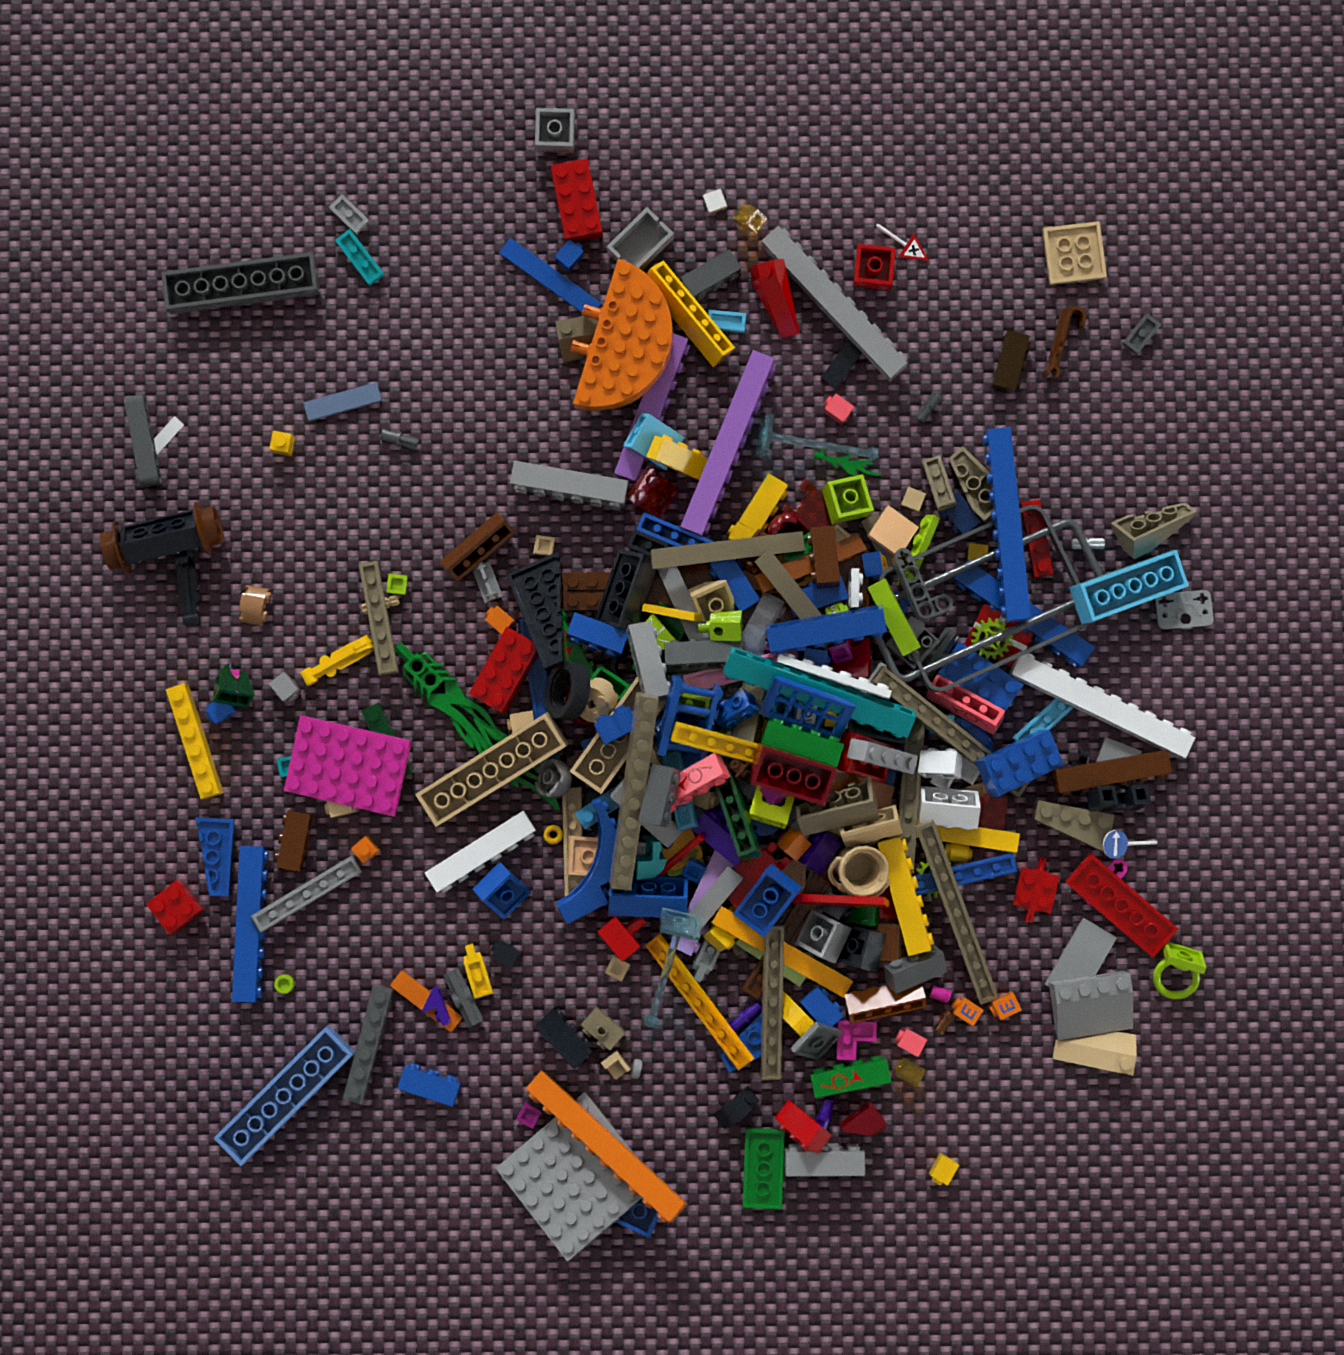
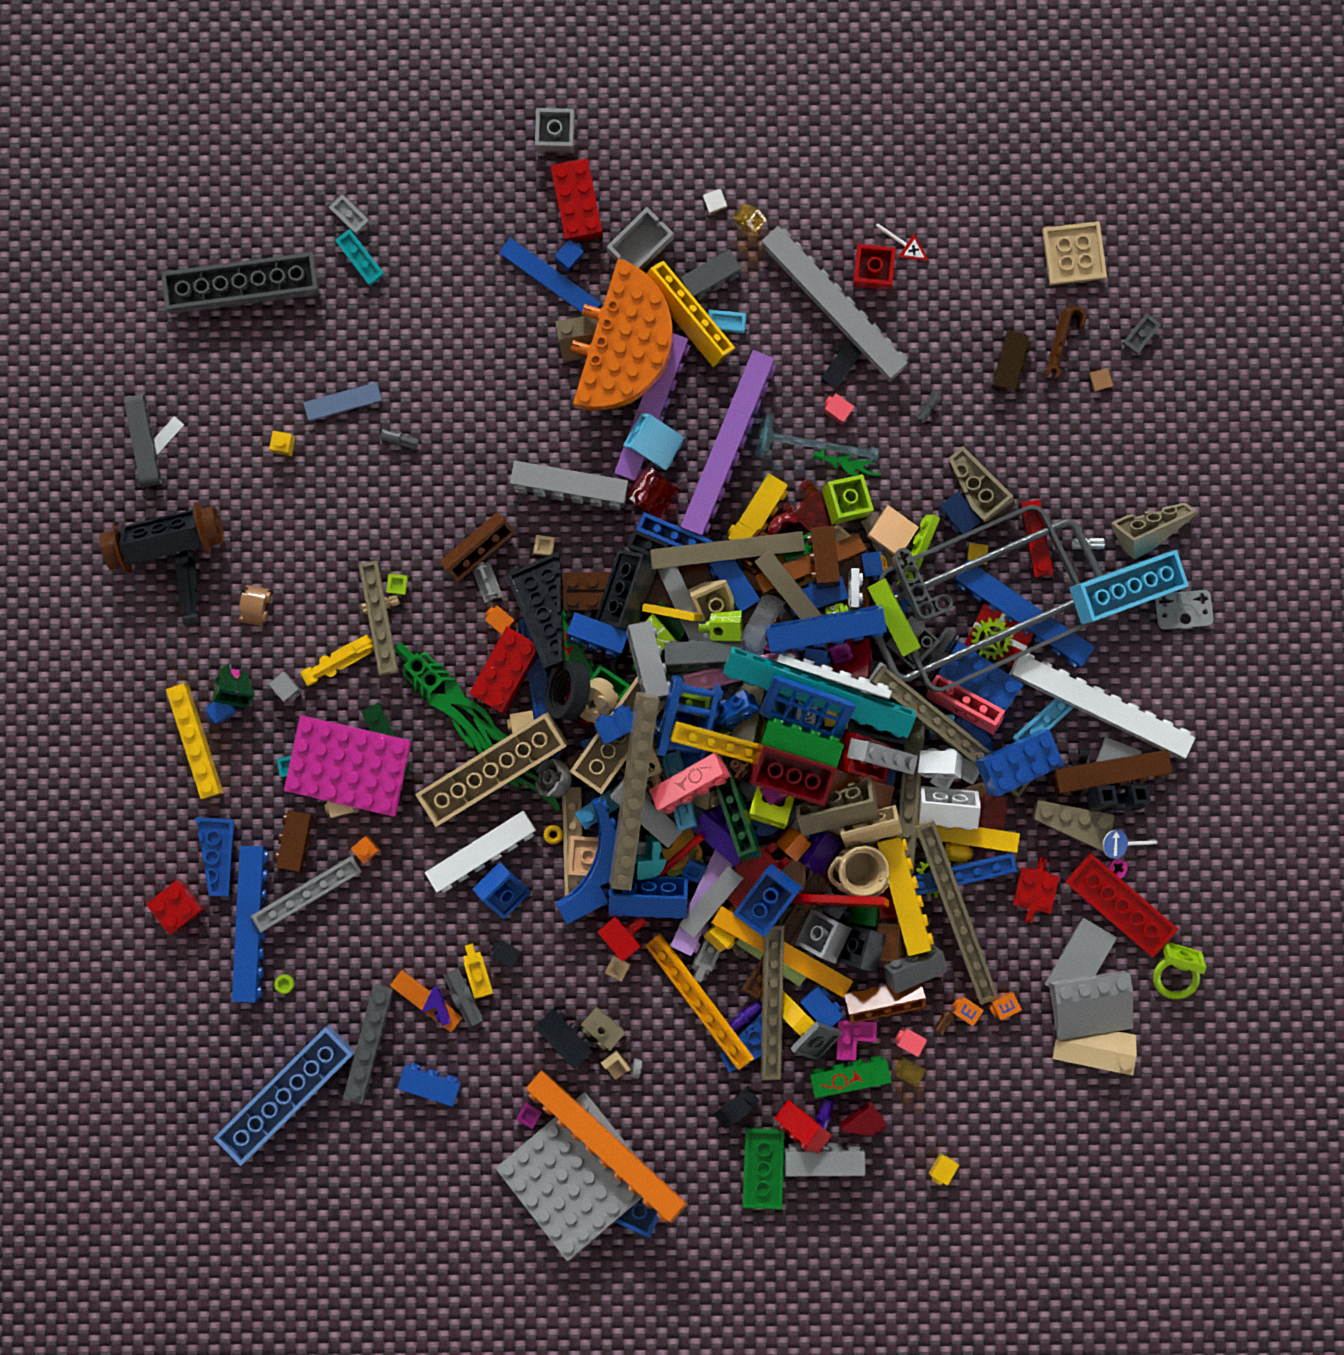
(659, 795): dark grey brick -> none
(677, 456): yellow brick -> none
(679, 925): clear light blue tile -> none
(773, 289): red wedge -> none
(913, 499): tan tile -> none
(939, 483): dark tan tile -> none
(940, 994): dark pink piece -> none
(1007, 525): blue brick -> none
(1100, 380): none -> medium nougat tile

